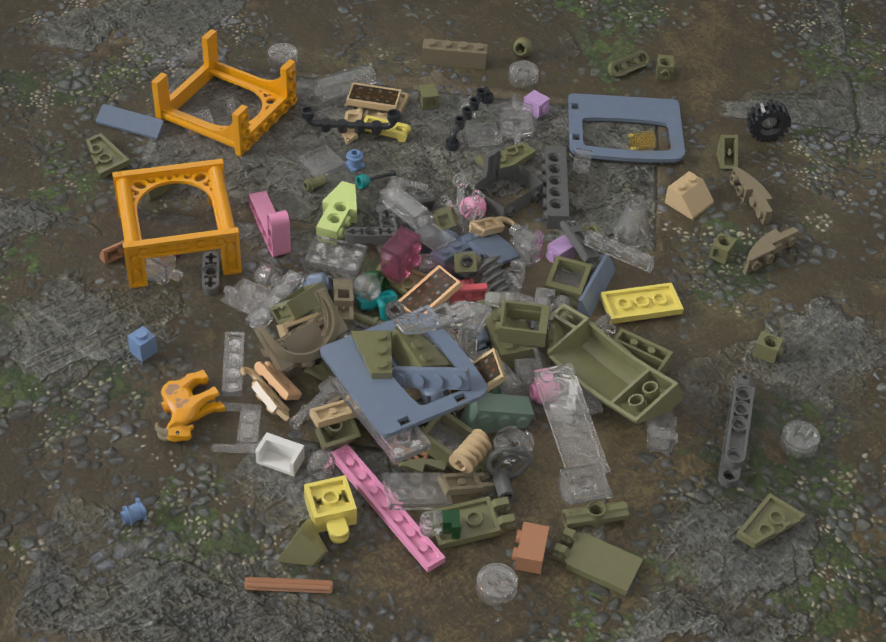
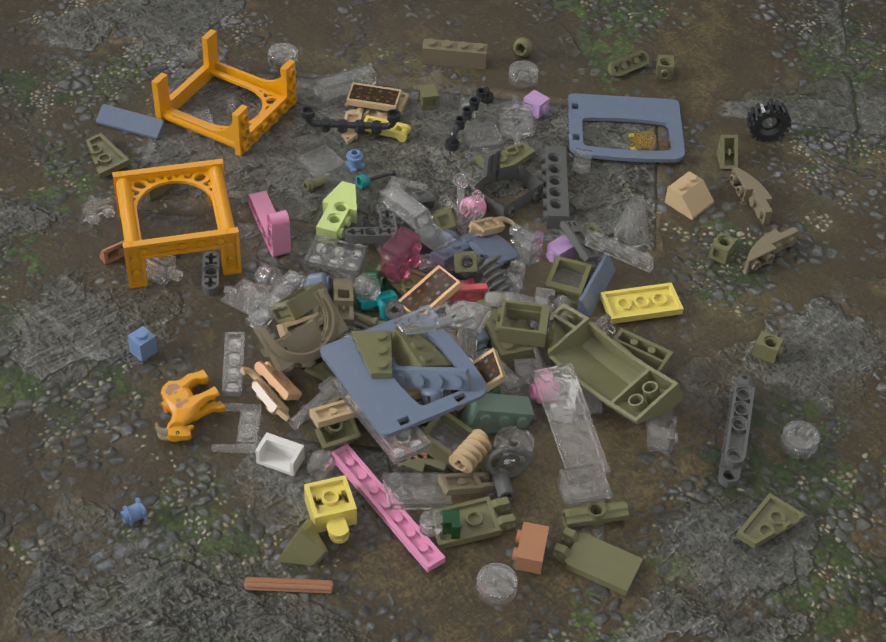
(96, 207): none -> clear hips

